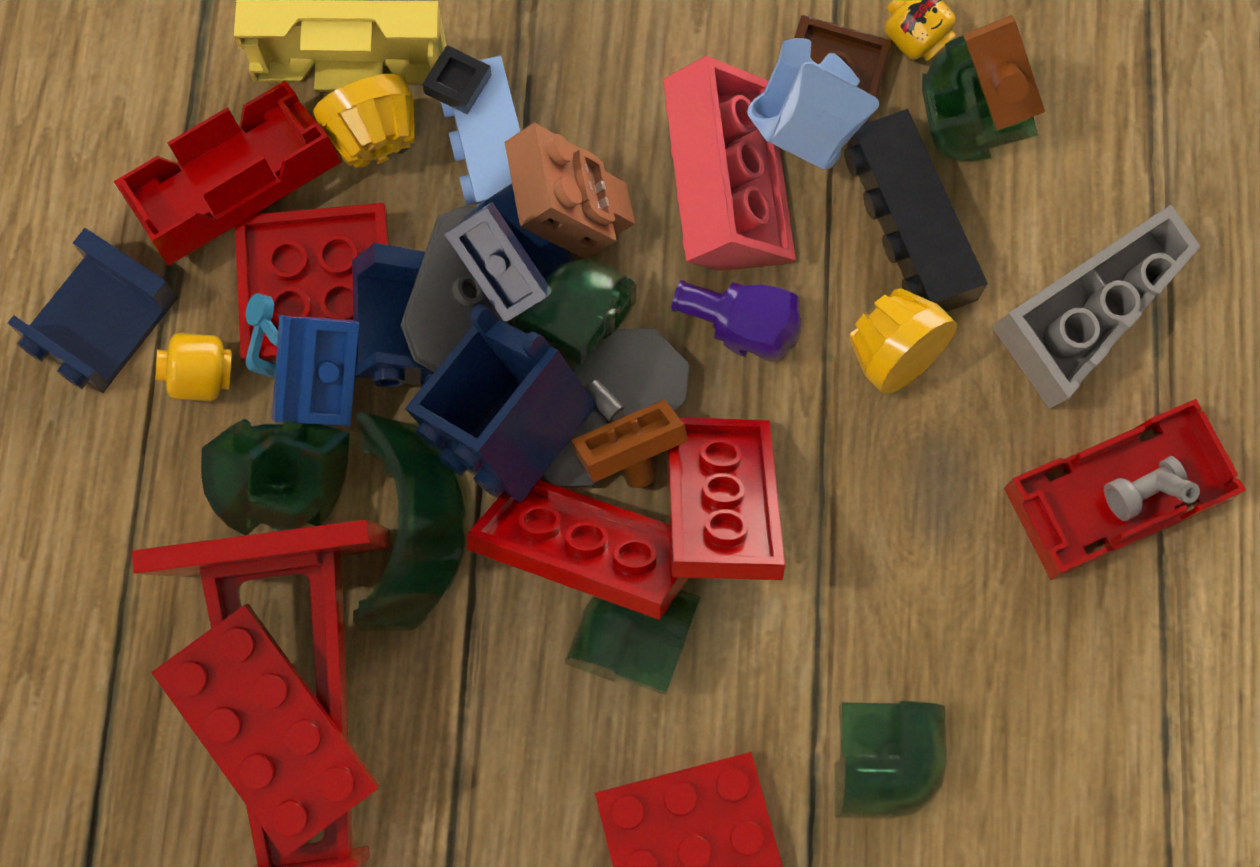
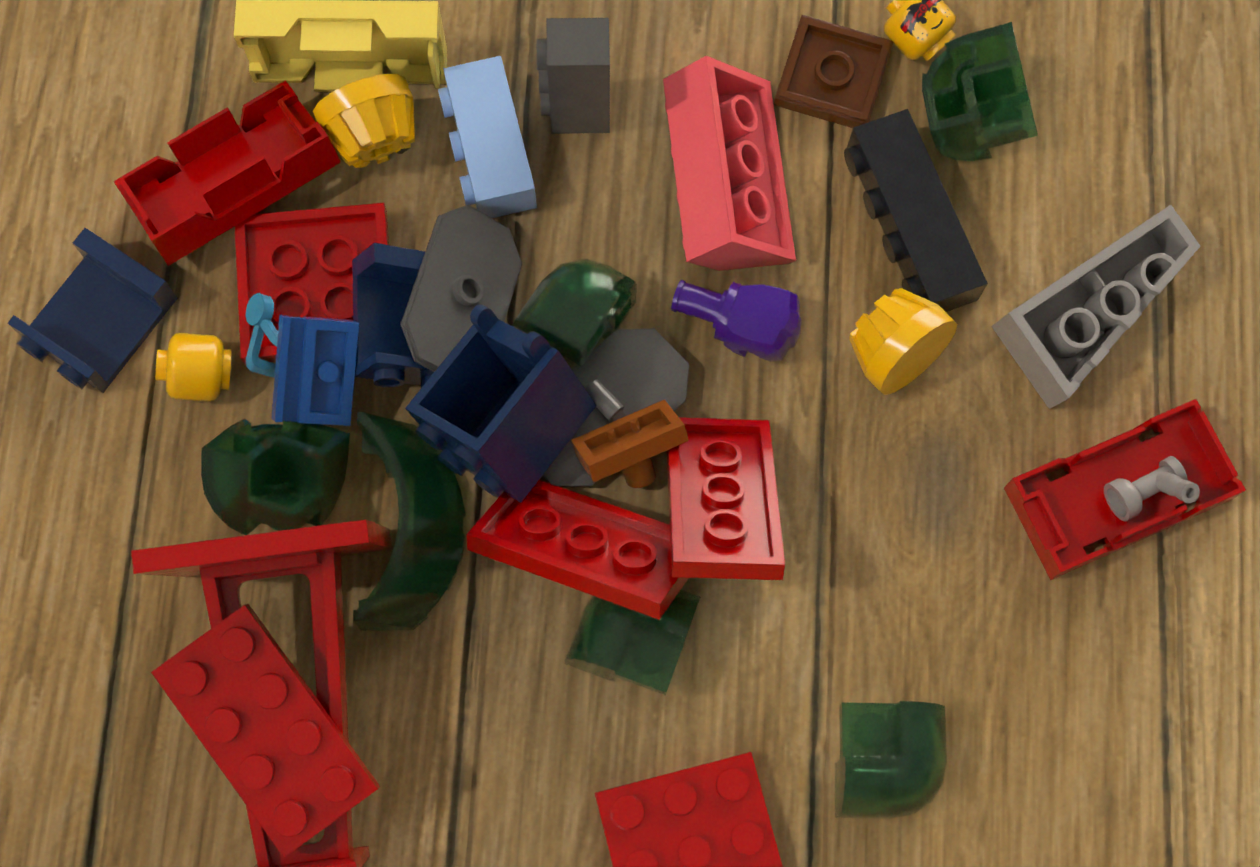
(457, 79): black tile -> none
(505, 257): panel -> none
(566, 192): nougat piece -> none
(575, 75): none -> dark grey brick
(811, 105): light blue piece -> none
(1004, 72): dark orange tile -> none

